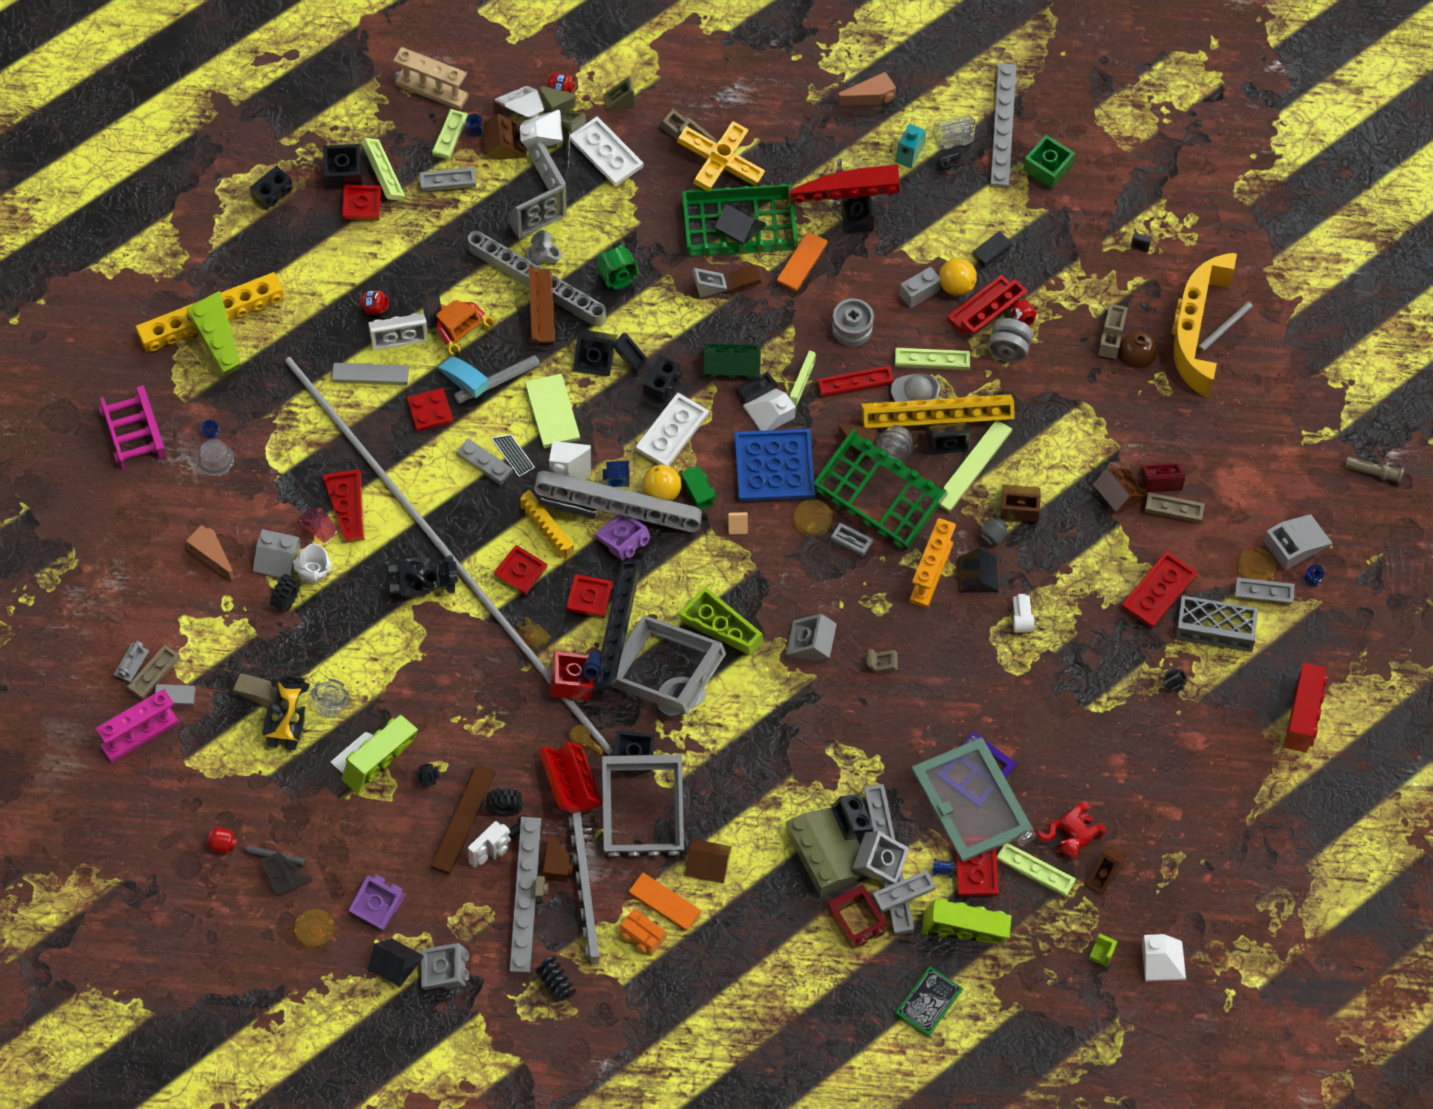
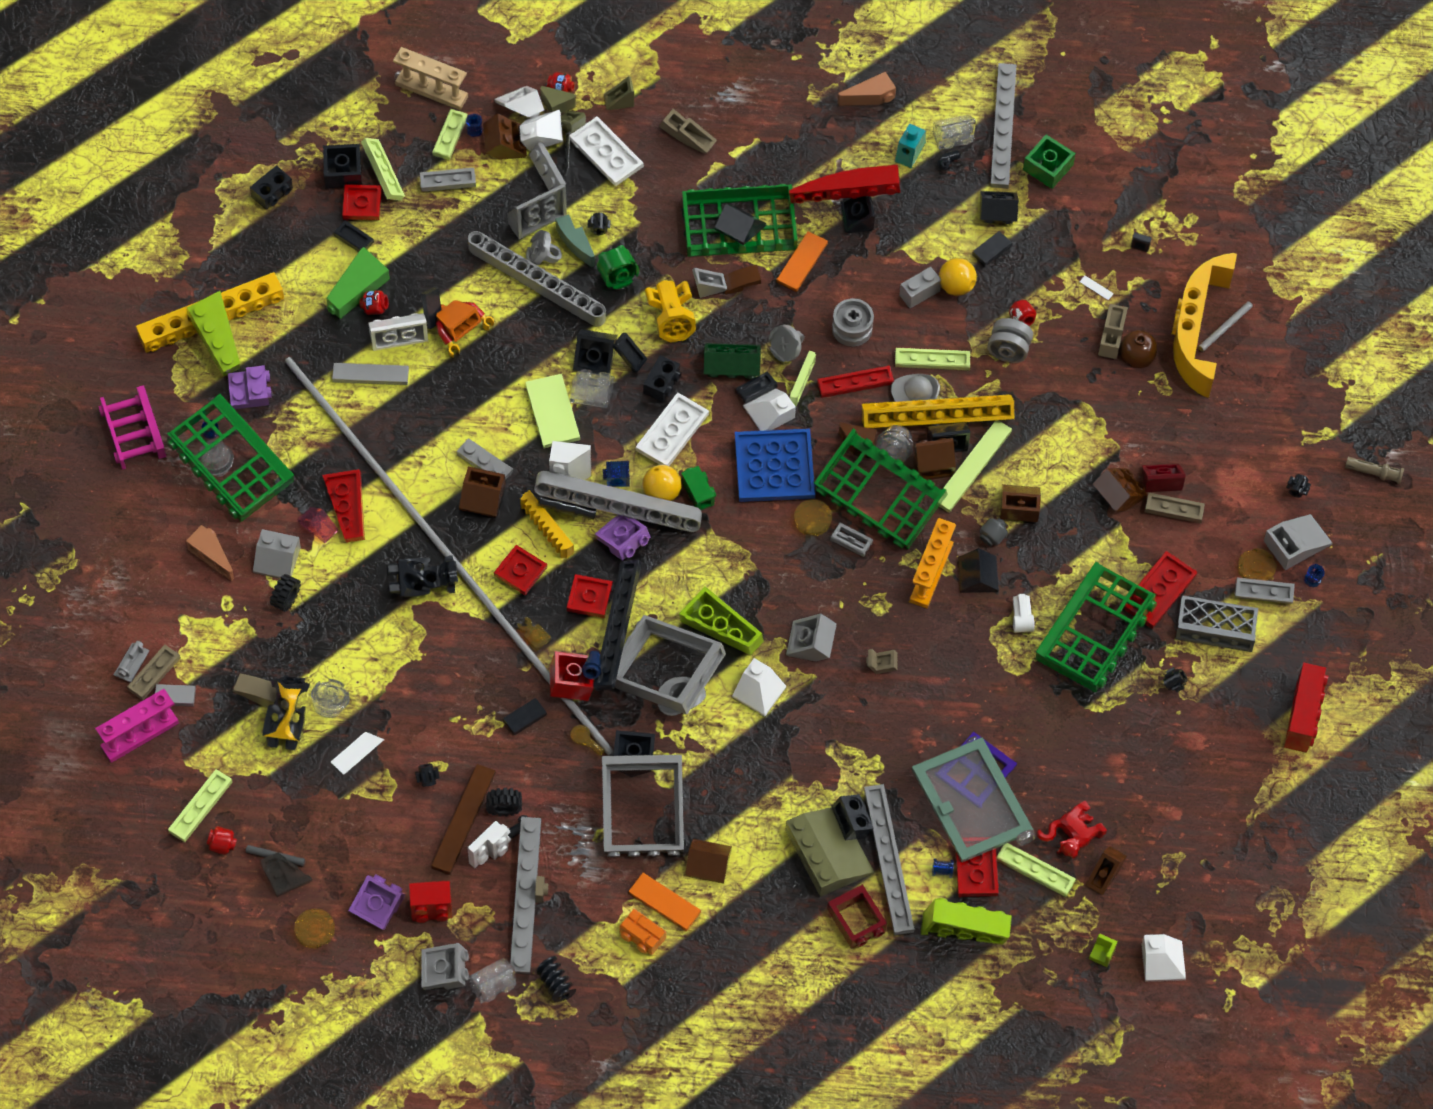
(200, 805): none -> yellowish green plate
(249, 387): none -> medium lavender plate
(253, 440): none -> green window
(312, 563): white hair -> none
(353, 236): none -> black tile
(362, 275): none -> bright green slope
(378, 752): lime wedge -> none
(393, 961): black slope -> none
(430, 409): red plate -> none
(430, 901): none -> red brick
(464, 376): medium azure slope -> none
(482, 492): none -> reddish brown slope
(493, 980): none -> clear slope
(502, 376): light grey axle -> none
(513, 454): sticker -> none
(525, 716): none -> black tile
(541, 305): dark orange fence -> none
(557, 862): reddish brown slope -> none
(570, 778): red slope -> none
(575, 239): none -> sand green slope
(585, 894): light grey plate -> none
(592, 388): none -> clear slope
(599, 223): none -> black gear
(675, 321): none -> yellow piece
(716, 162): yellow piece -> none
(738, 523): light nougat slope -> none
(759, 687): none -> white slope
(785, 342): none -> light grey tile
(880, 857): light grey slope -> none
(904, 891): light grey plate -> none
(929, 1001): tile -> none
(935, 458): none -> reddish brown slope
(986, 305): red slope -> none
(999, 206): none -> black slope
(1071, 610): none -> green window
(1096, 287): none -> white sticker
(1298, 486): none -> black gear

